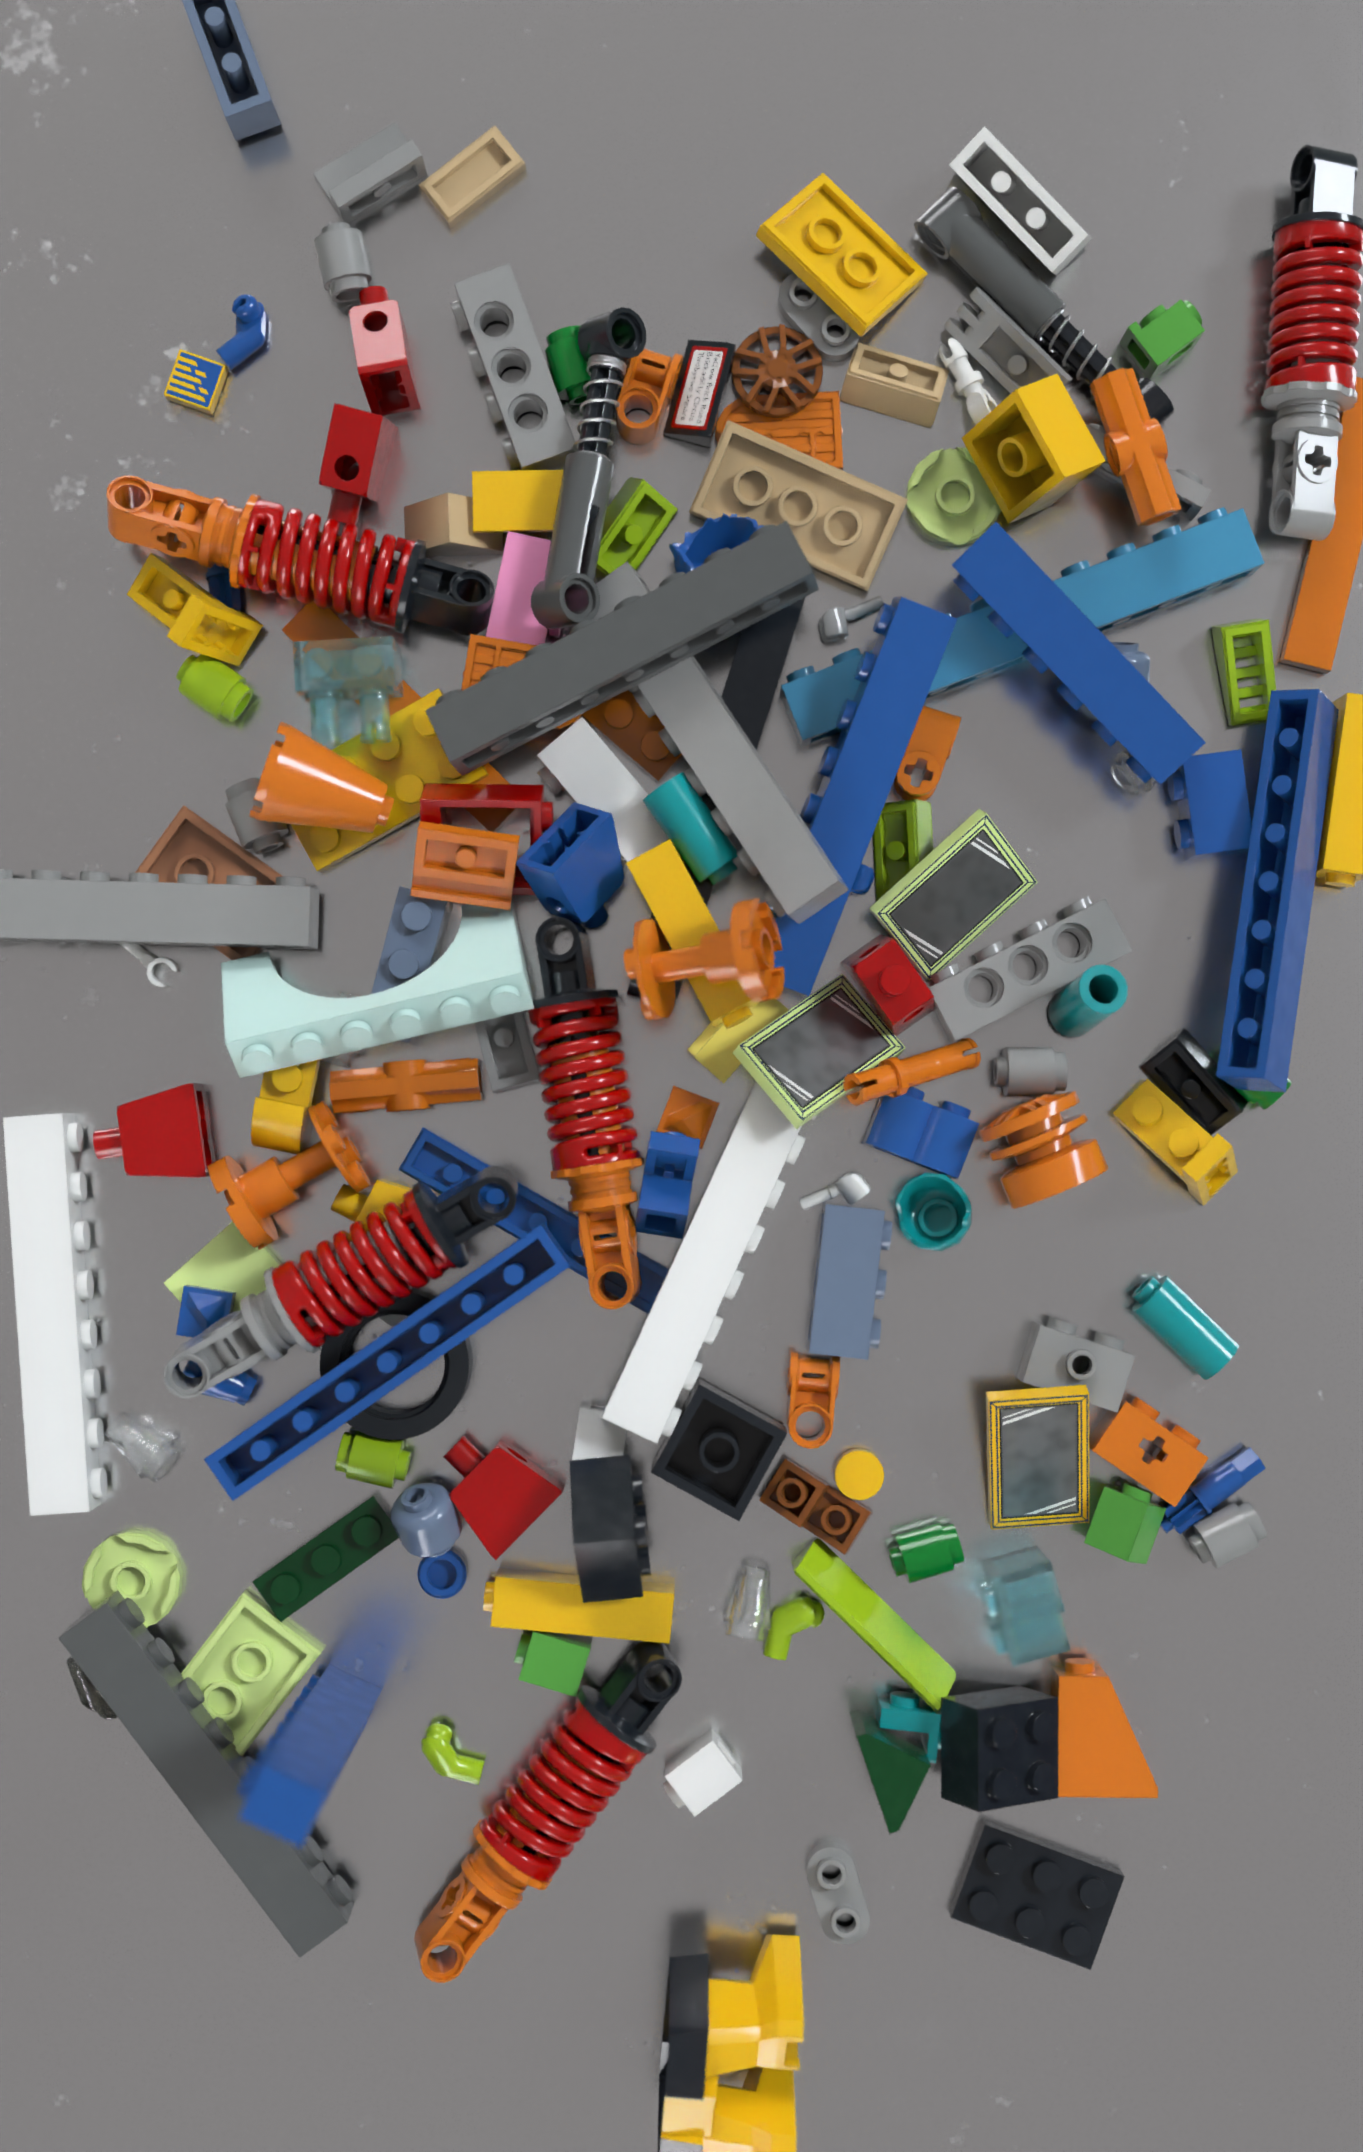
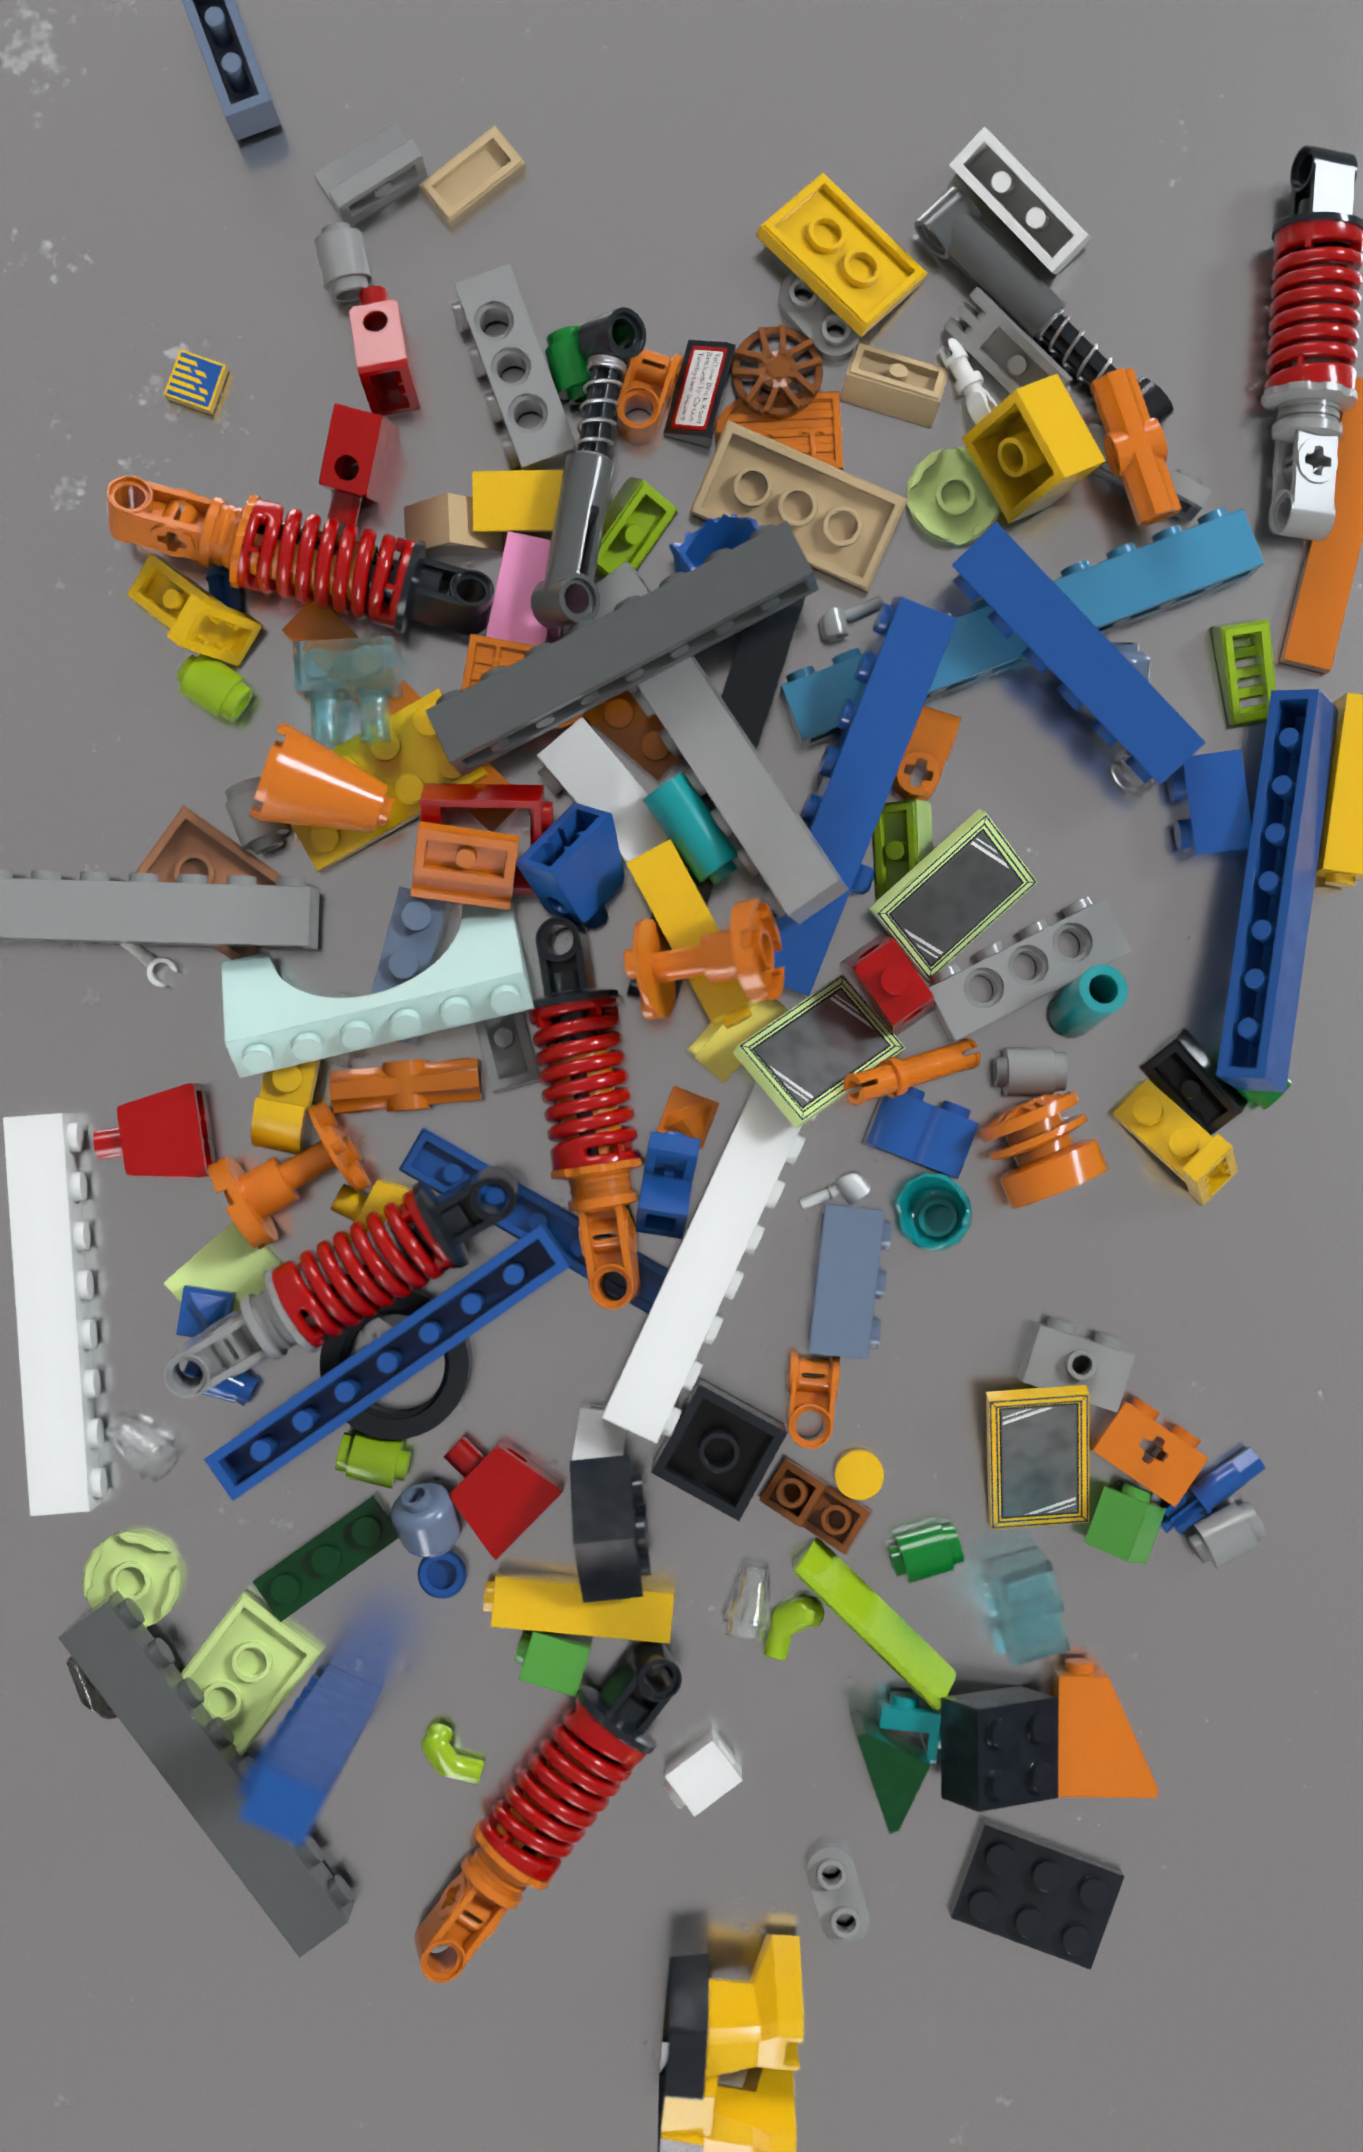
(250, 331): blue arm -> none
(1162, 337): bright green brick -> none
(1183, 1326): teal brick -> none

